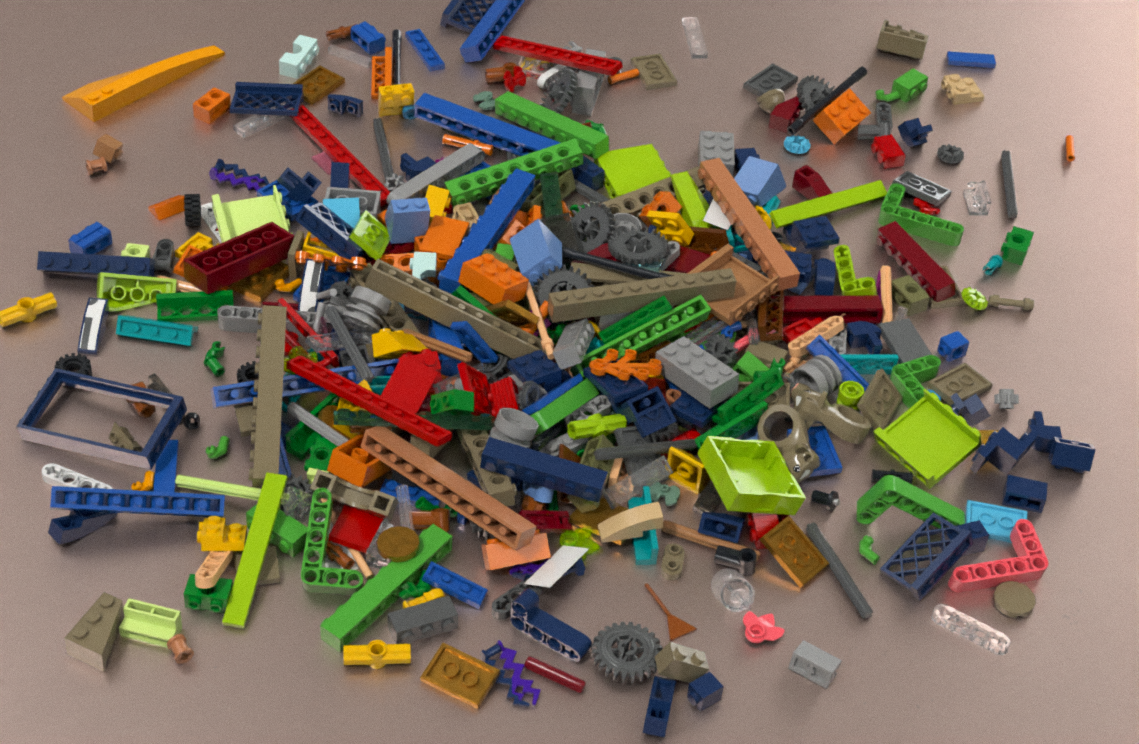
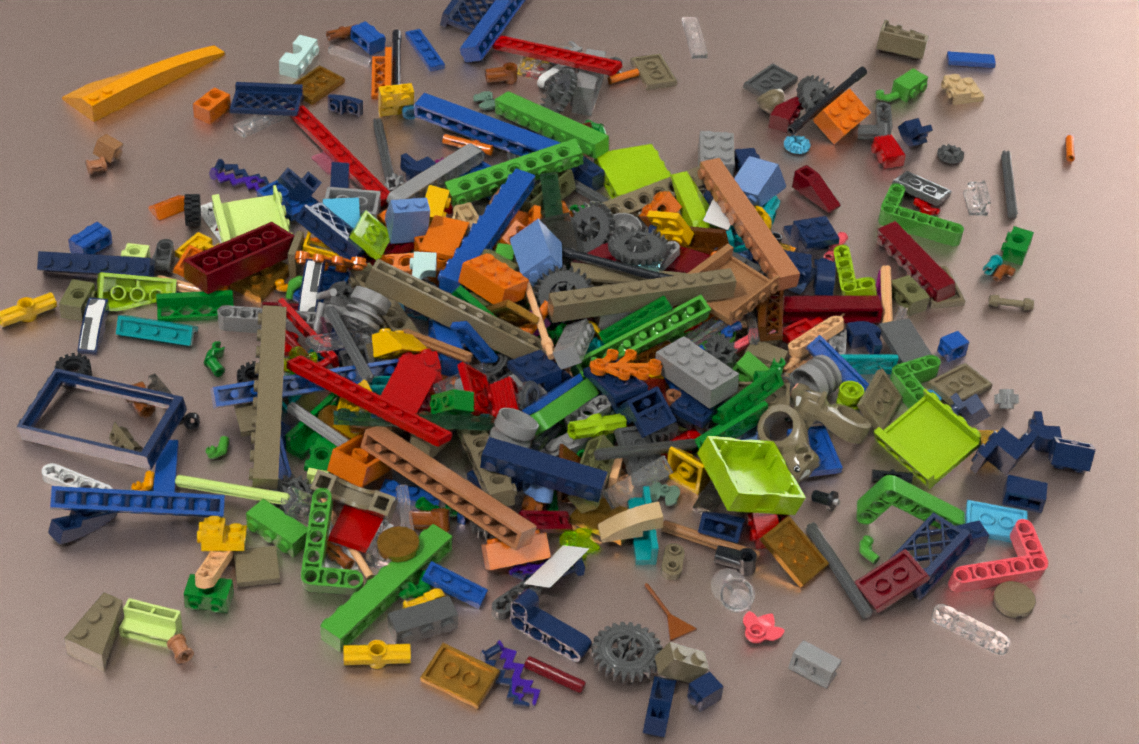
(75, 299): none -> olive brick
(254, 551): lime tile -> none
(293, 285): none -> bright green arm
(518, 80): red piece -> none
(828, 204): lime tile -> none
(830, 252): none -> coral pin
(891, 580): none -> dark red tile
(974, 298): lime gear -> none
(1003, 270): none -> dark orange arm

